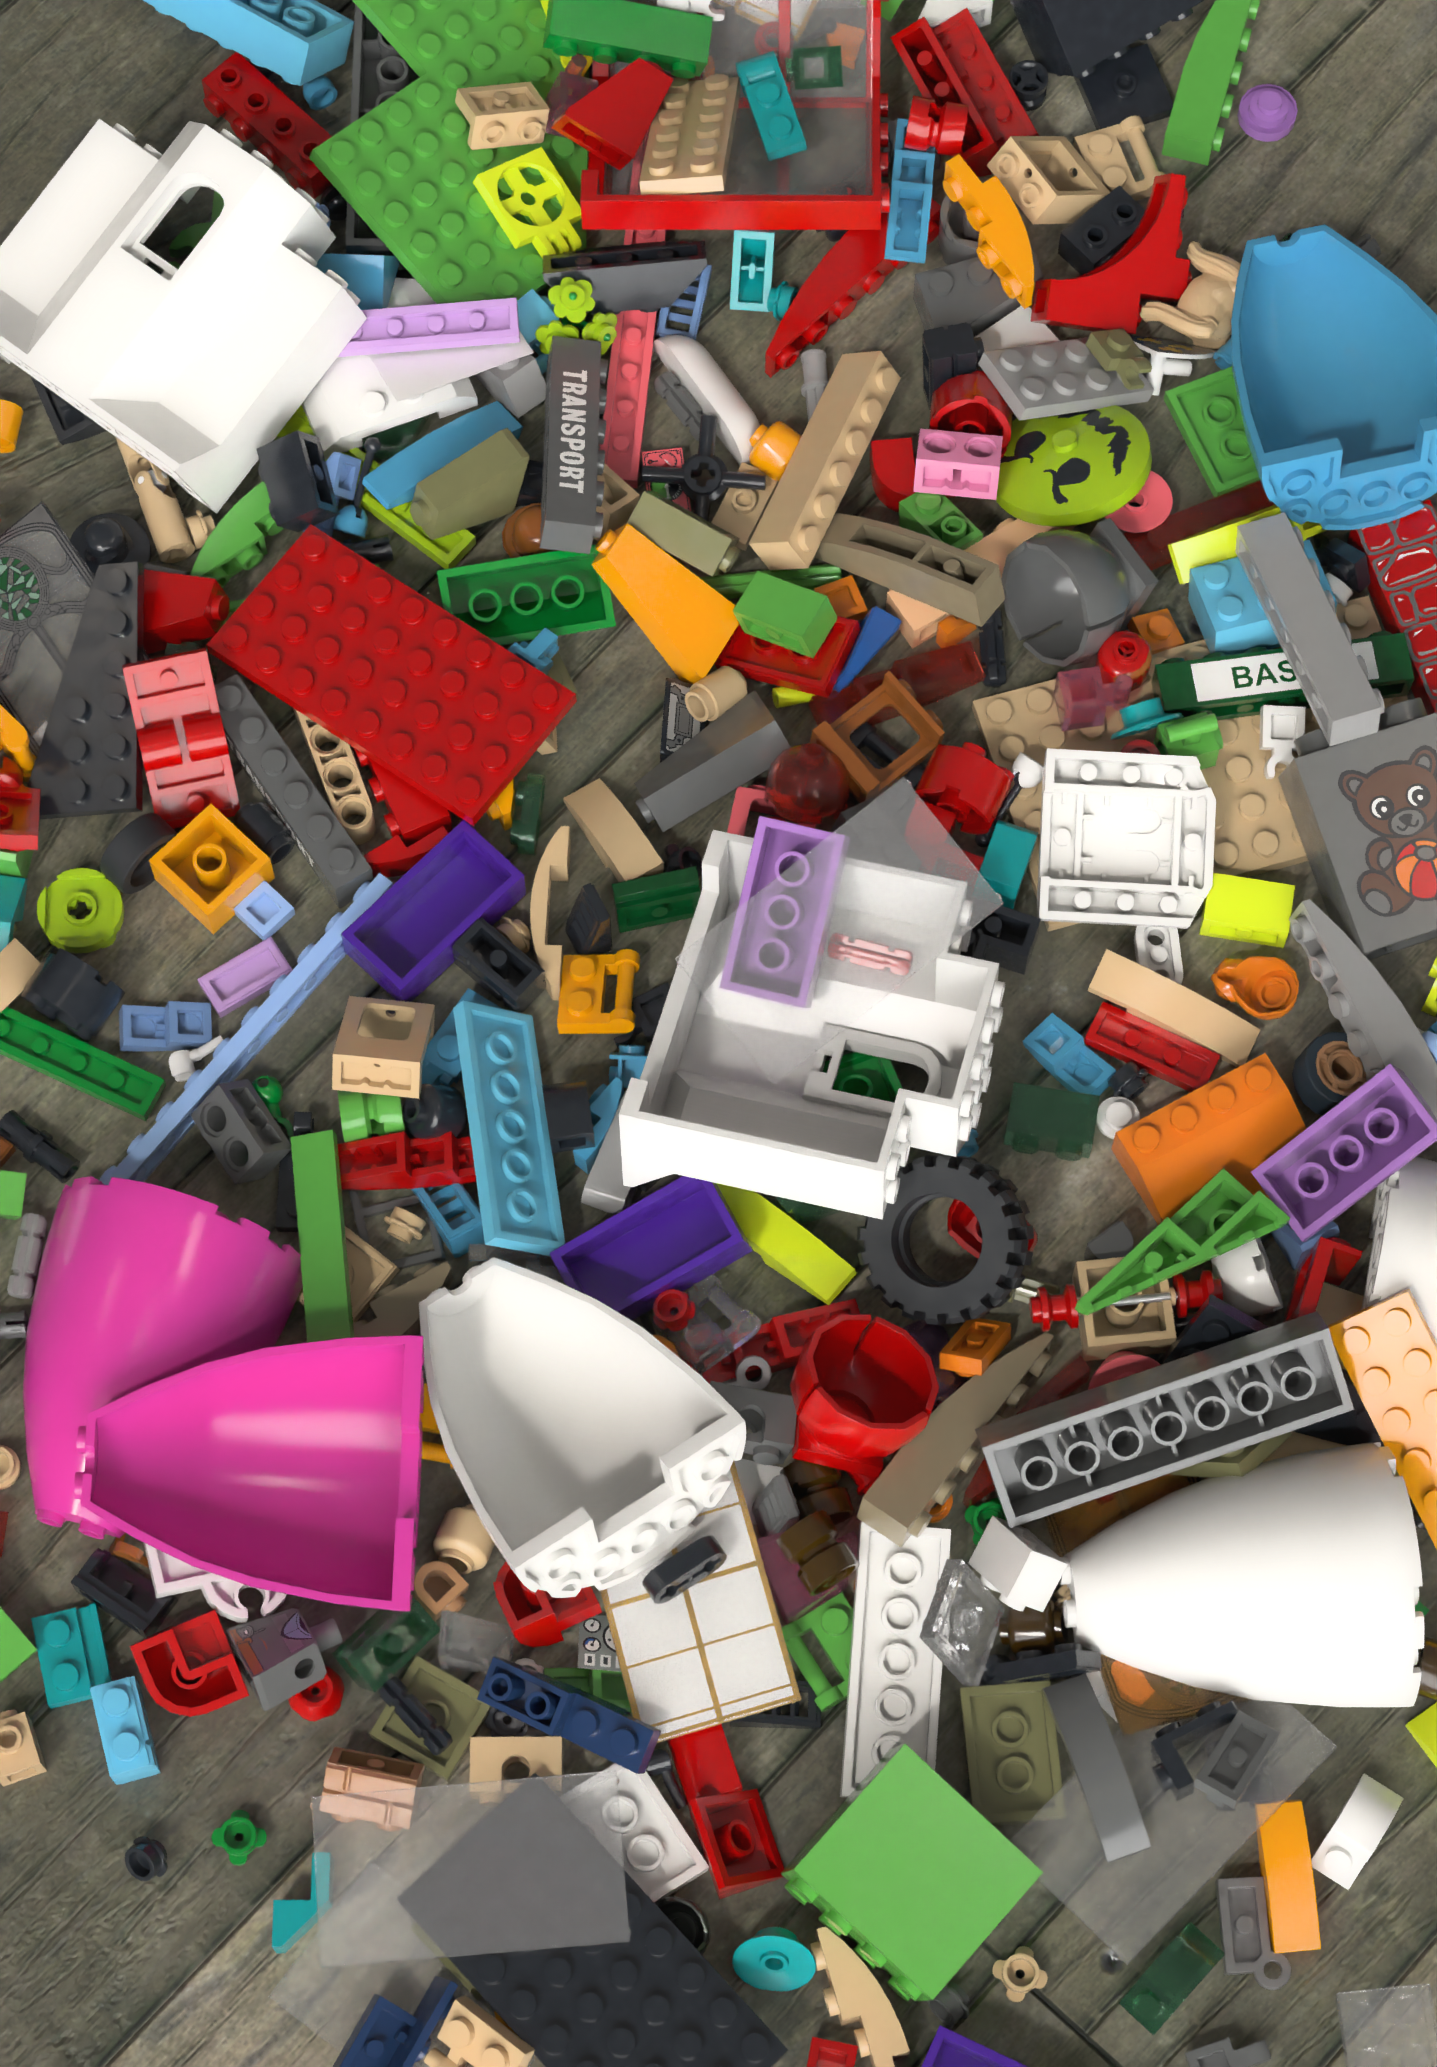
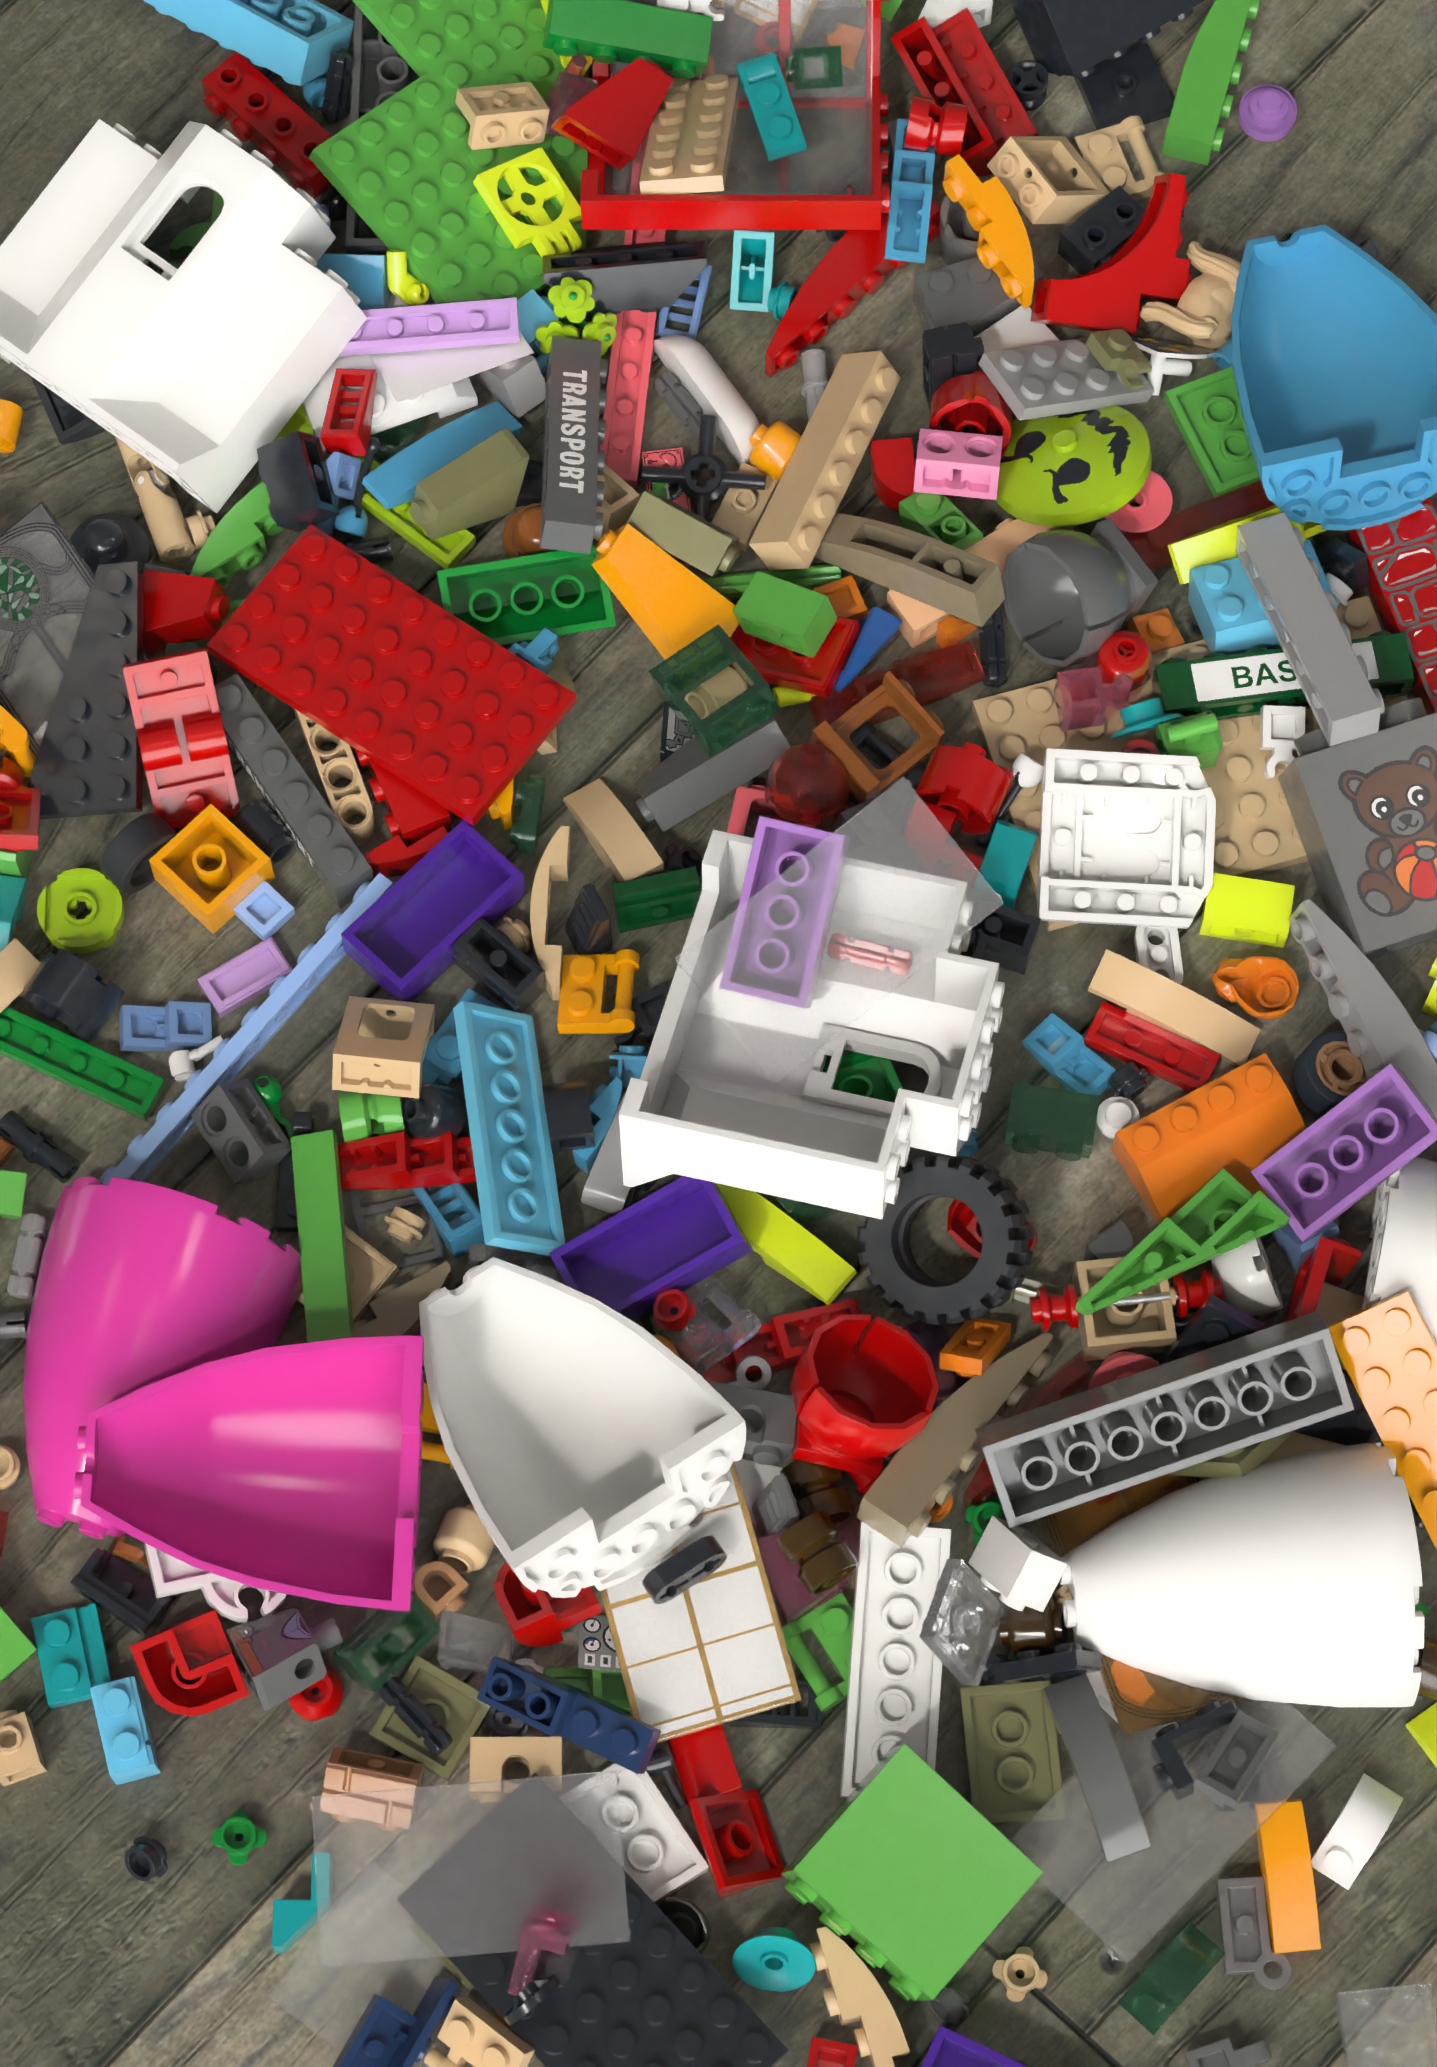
(337, 84): none -> black axle
(349, 437): none -> red slope
(401, 282): none -> neon yellow arm
(545, 1931): none -> clear pink piece
(696, 665): none -> clear green window

